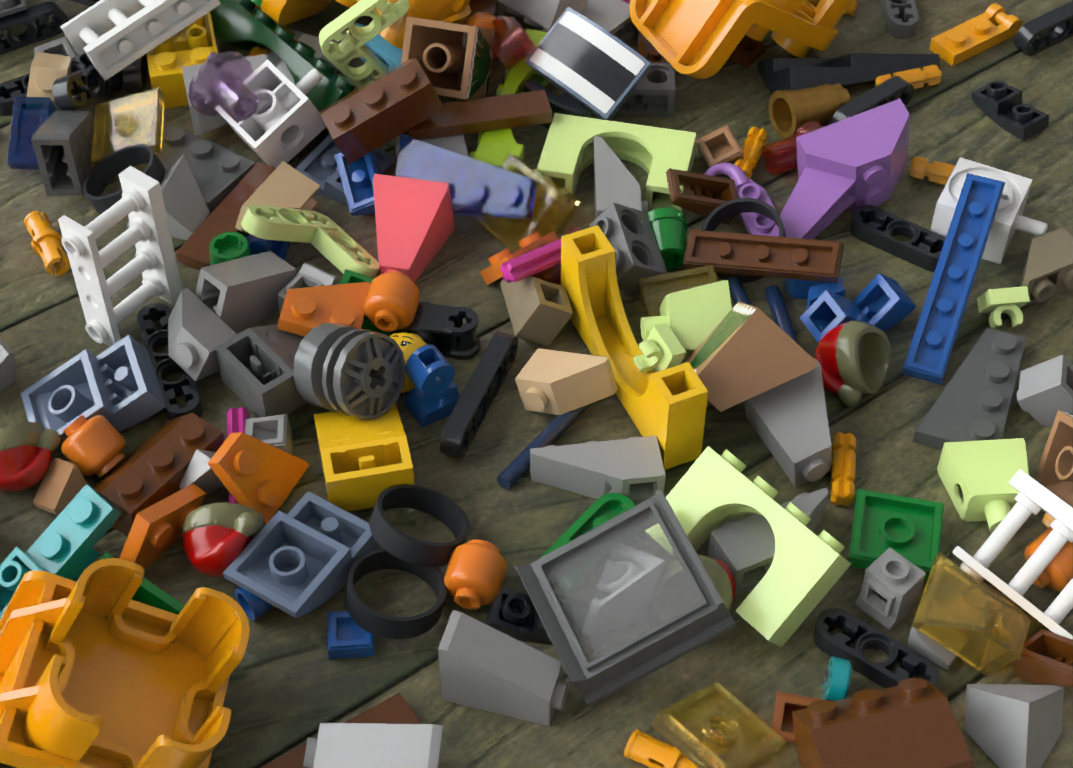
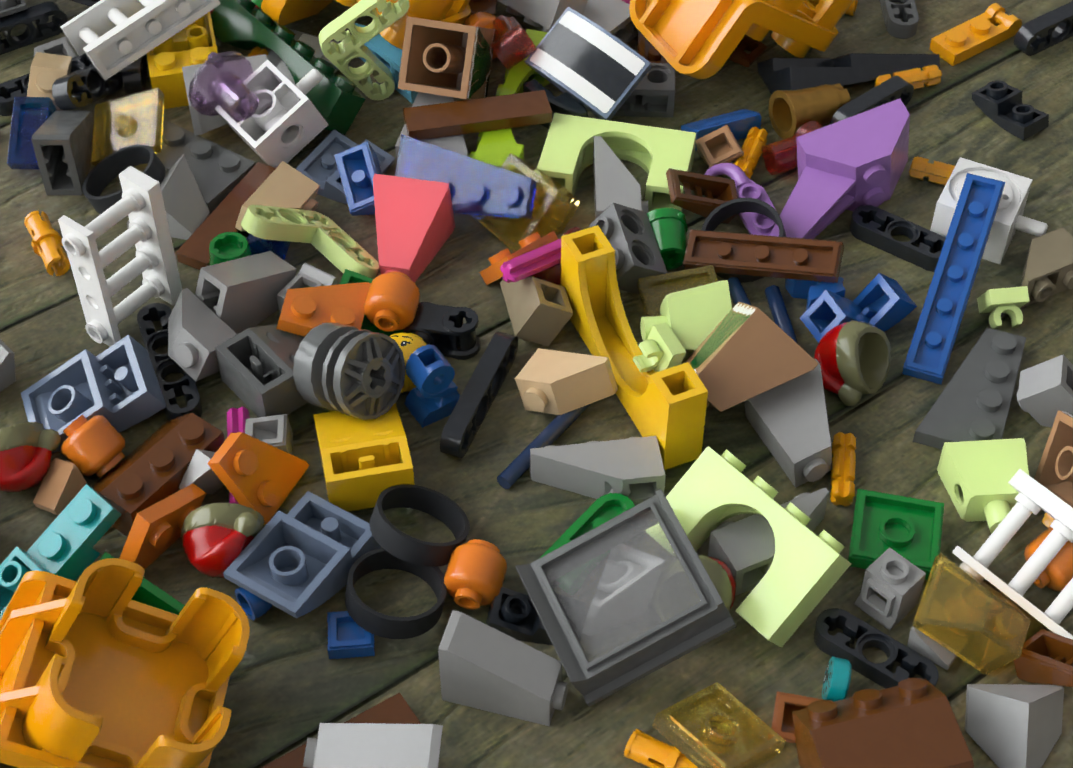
(381, 110): reddish brown slope -> none
(738, 121): none -> blue slope

